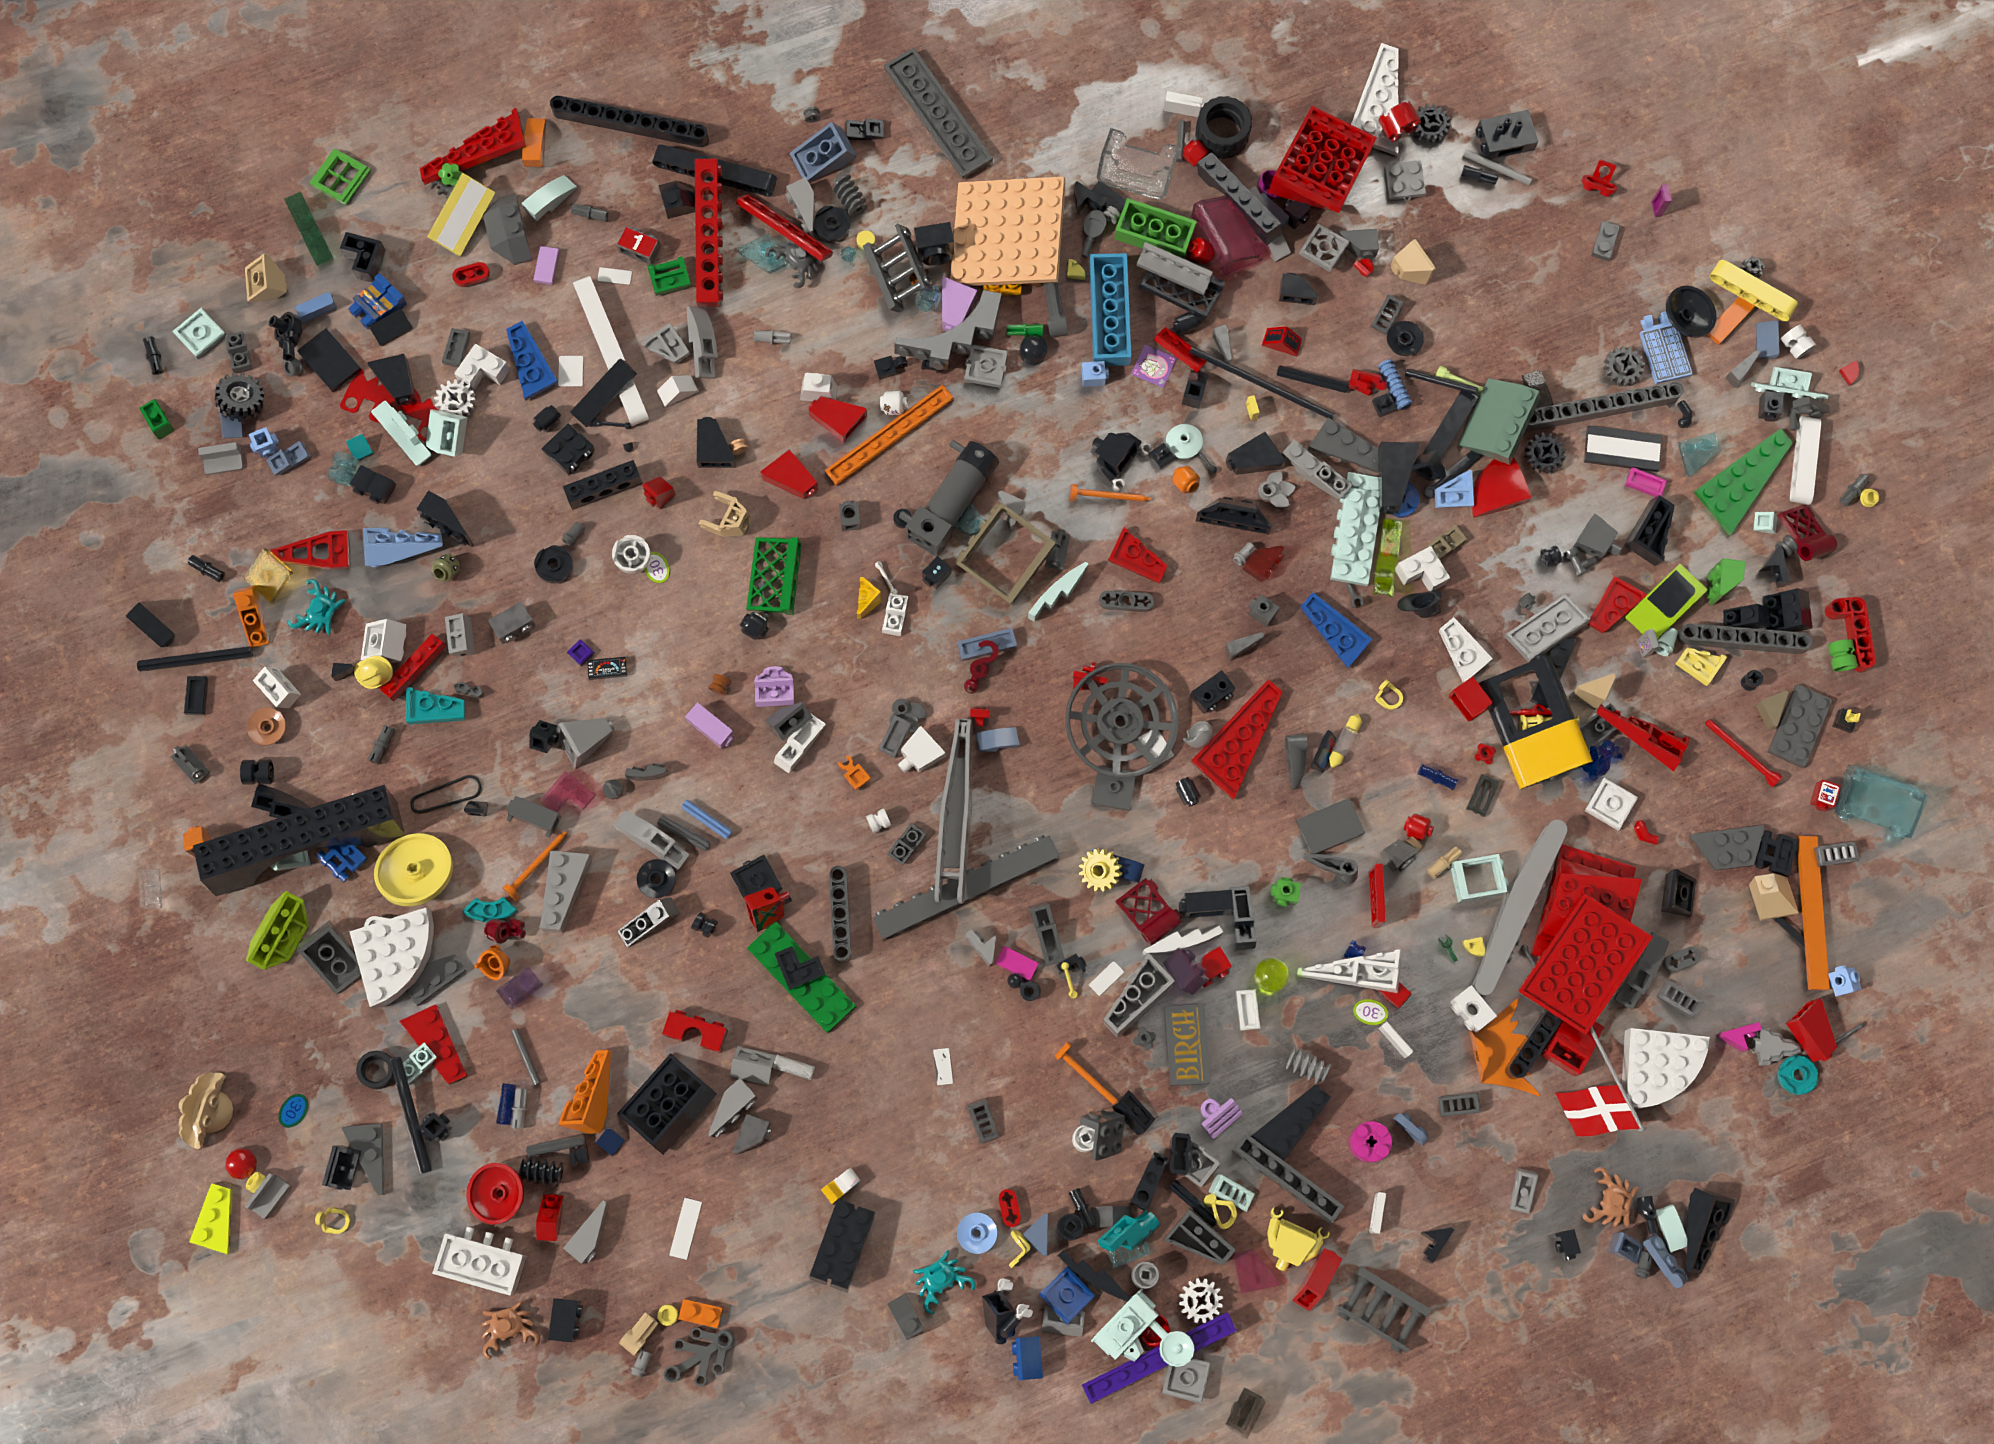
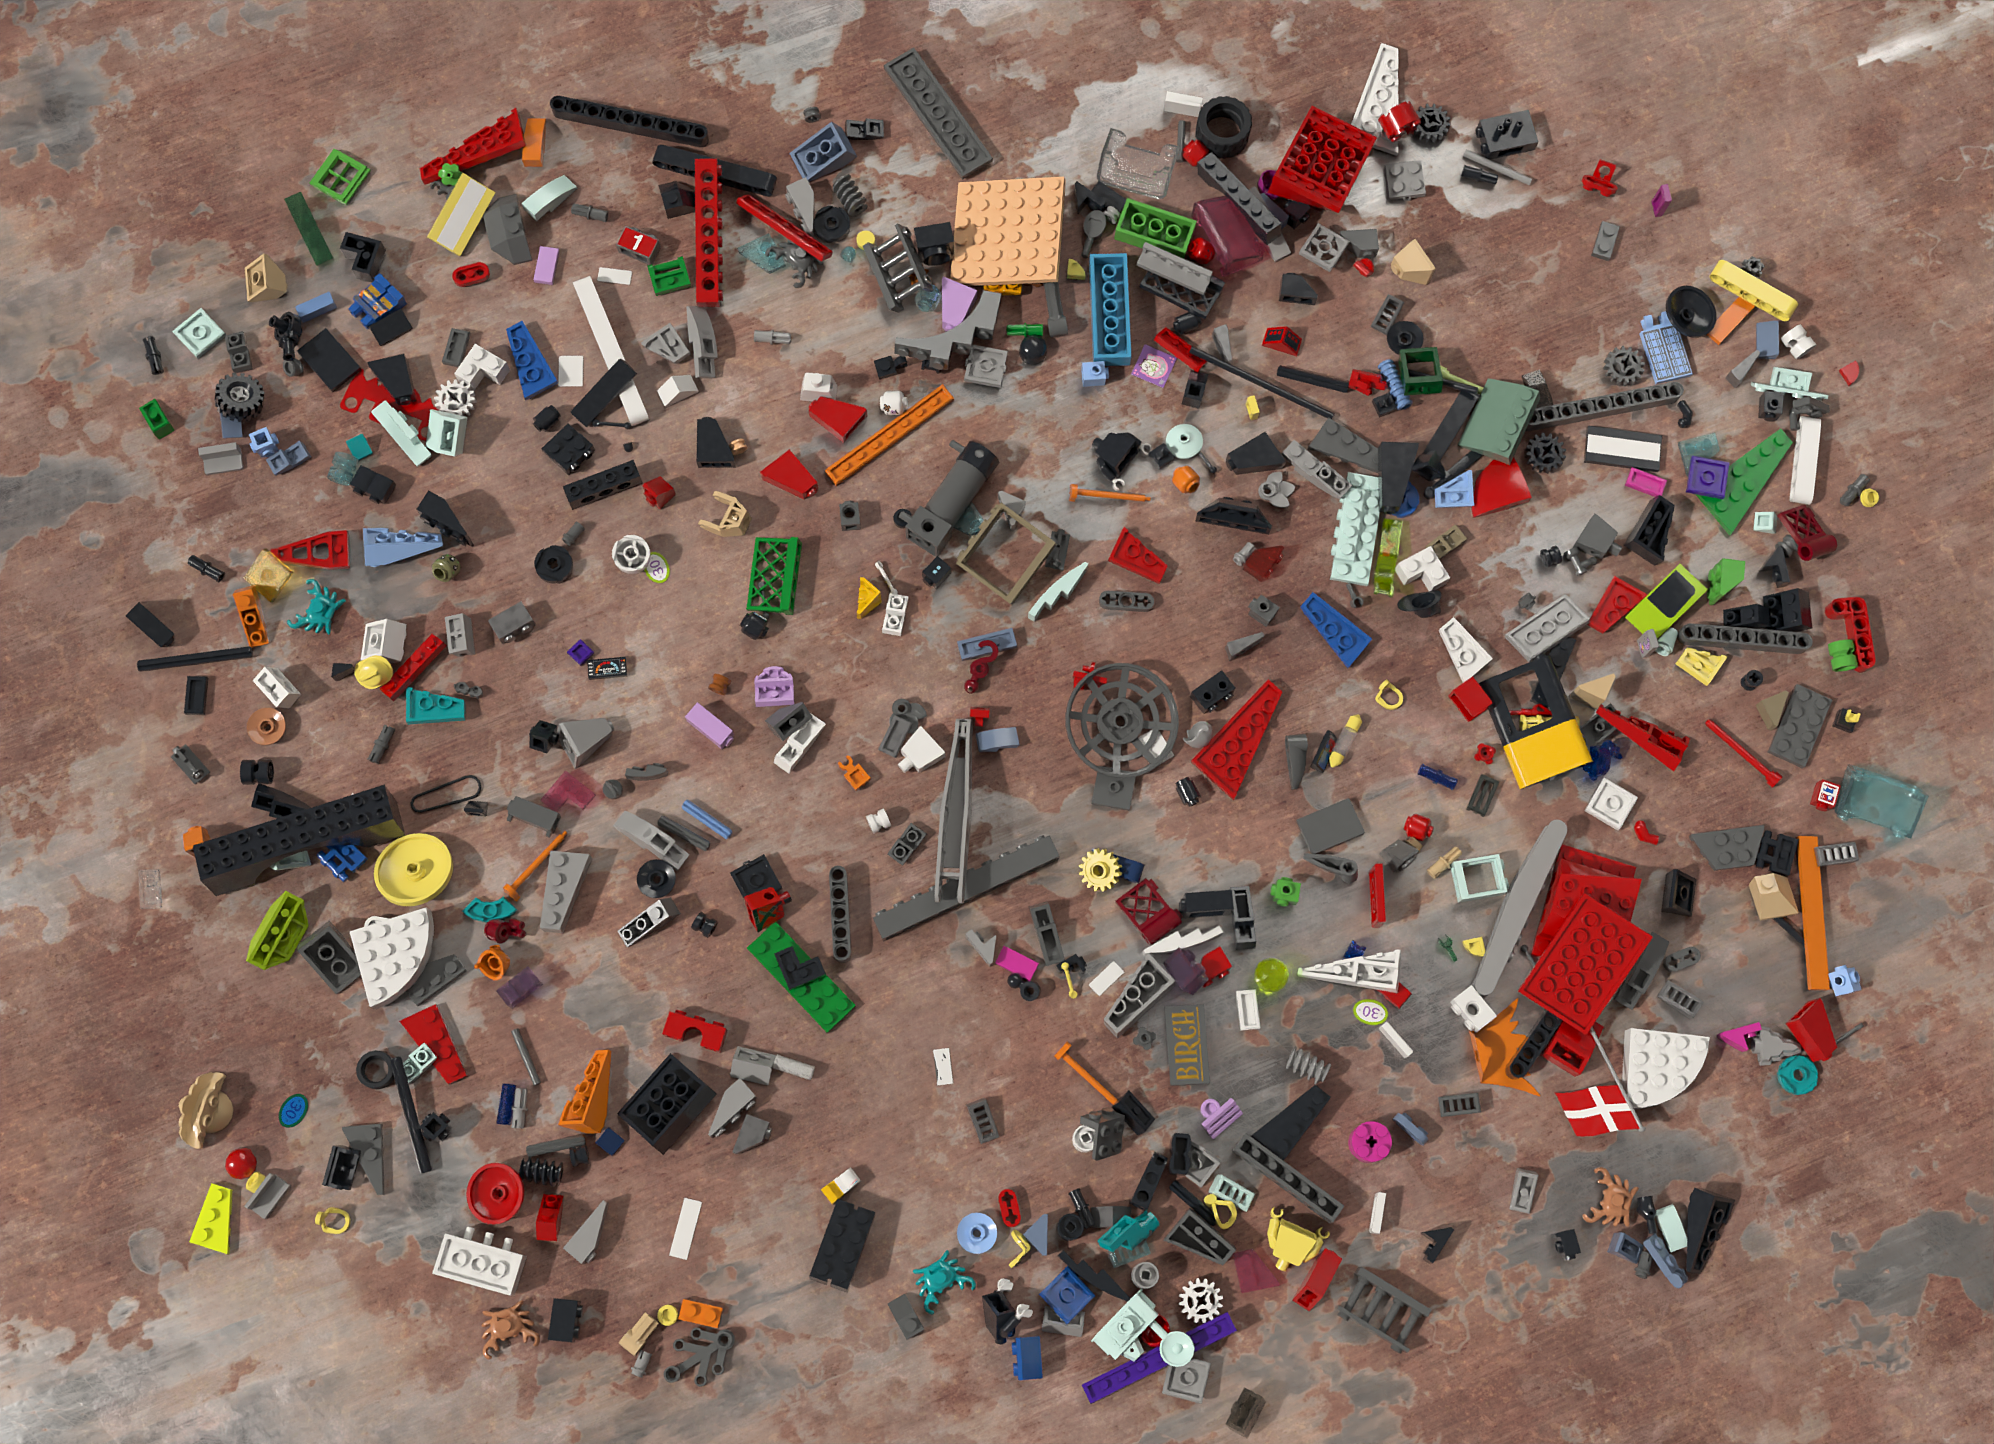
(1414, 385): none -> dark green window
(1707, 477): none -> dark purple tile

